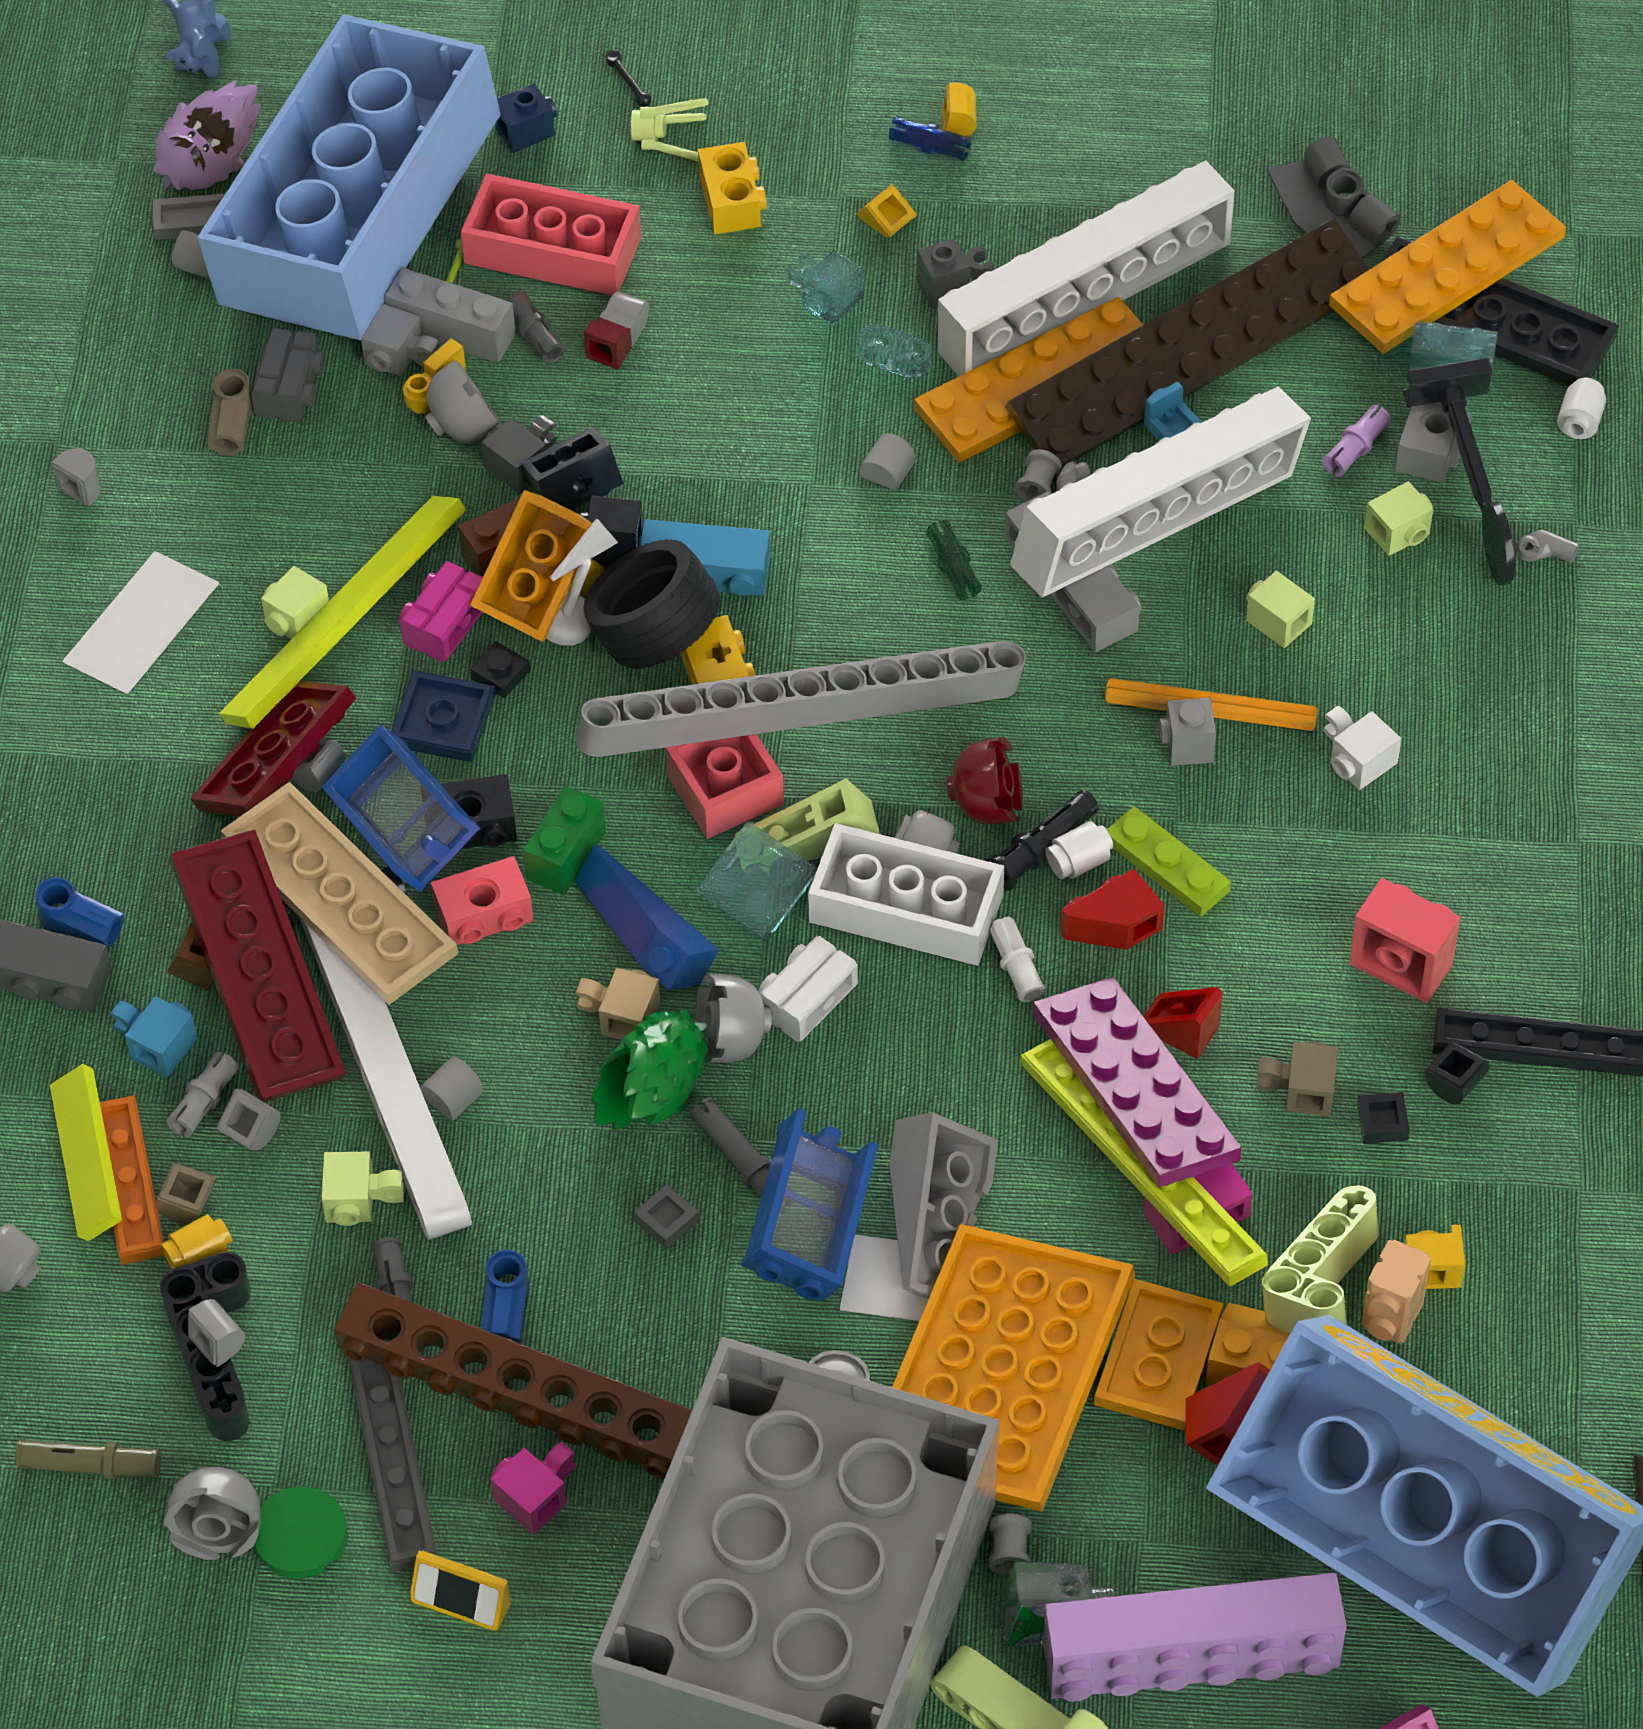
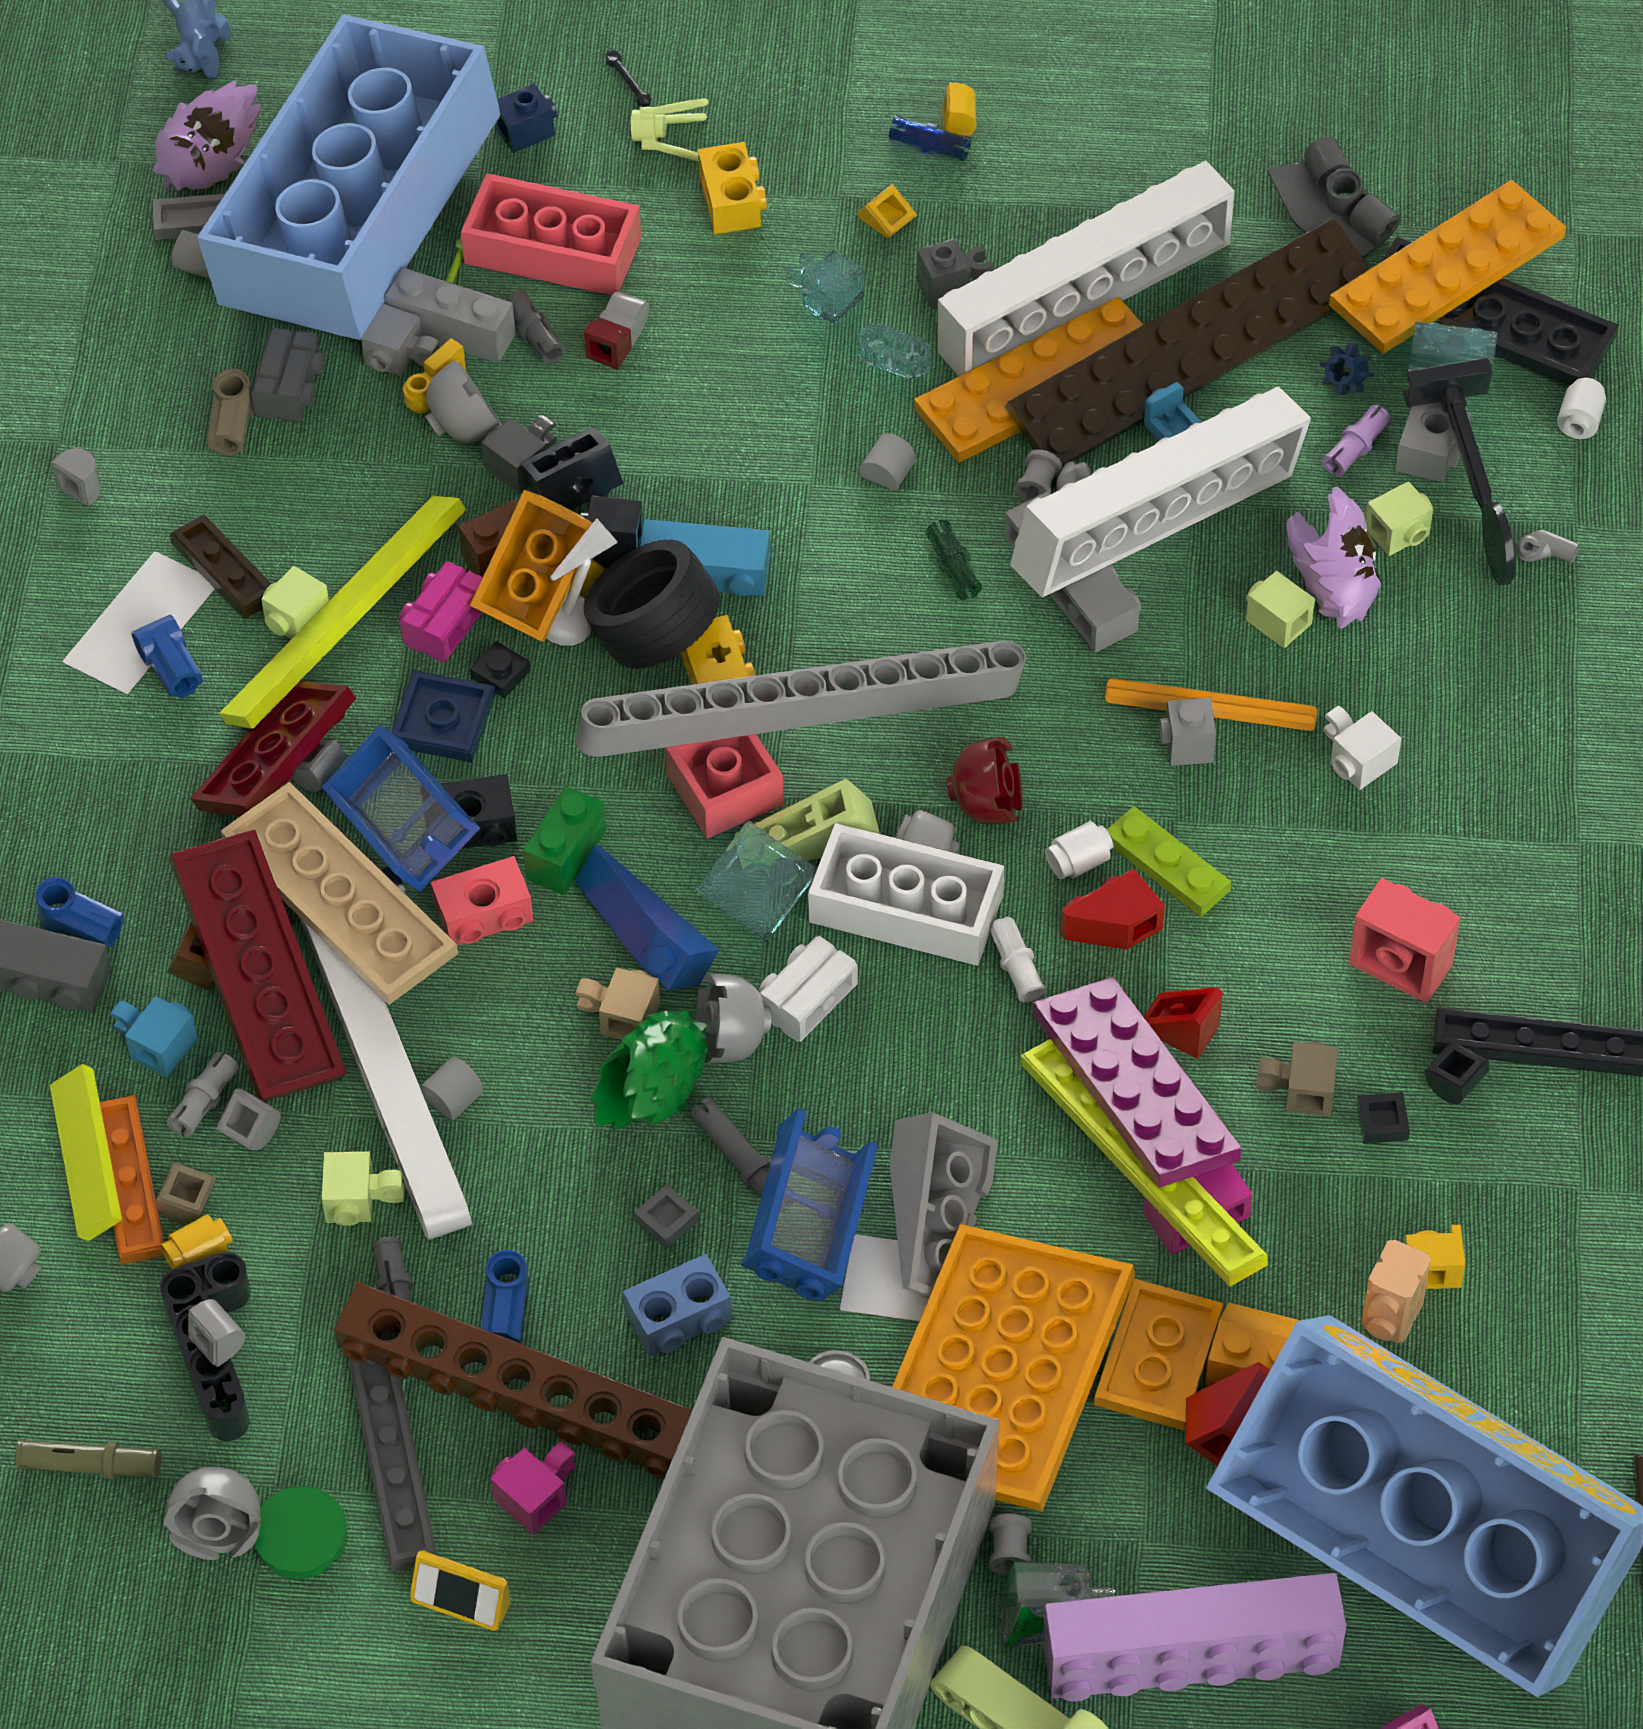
(165, 649): none -> blue piece
(221, 565): none -> dark brown tile
(672, 1297): none -> medium blue brick
(1028, 849): black pin -> none
(1308, 1272): yellowish green beam -> none
(1335, 366): none -> dark blue gear
(1340, 563): none -> lavender head

